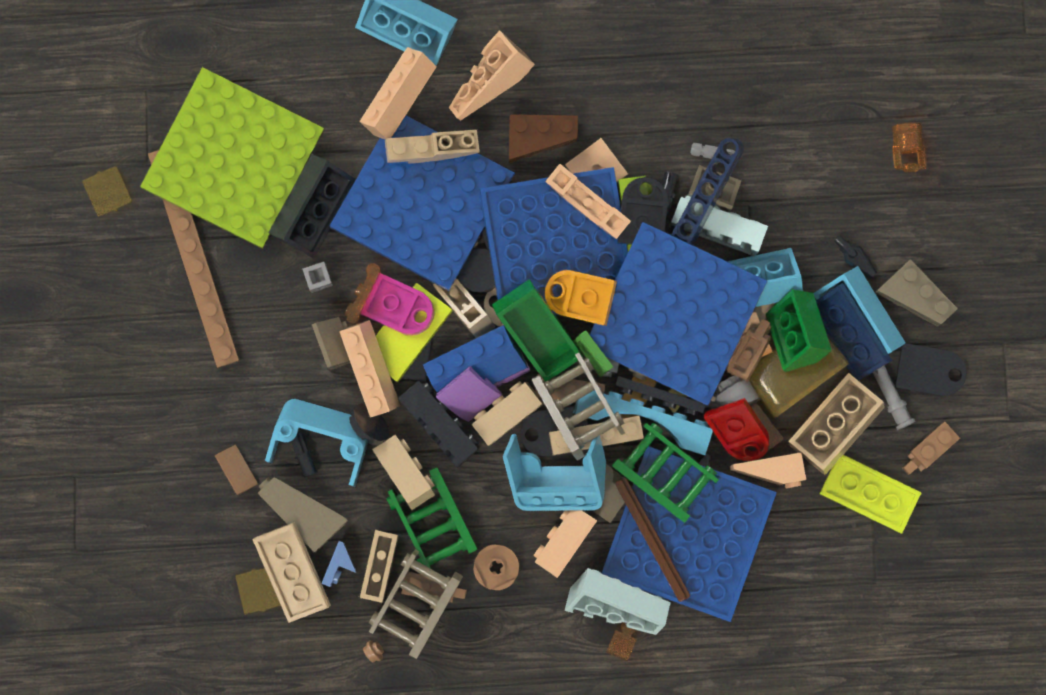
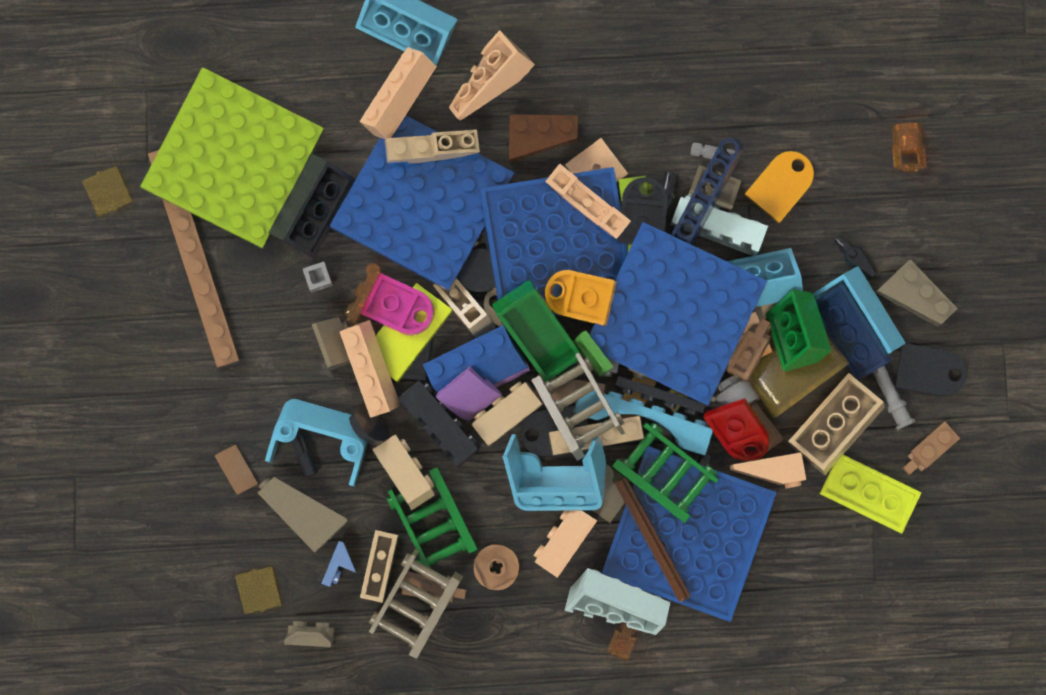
(291, 572): tan tile -> none
(306, 635): none -> dark tan slope
(373, 651): medium nougat plate -> none
(780, 185): none -> light orange tile

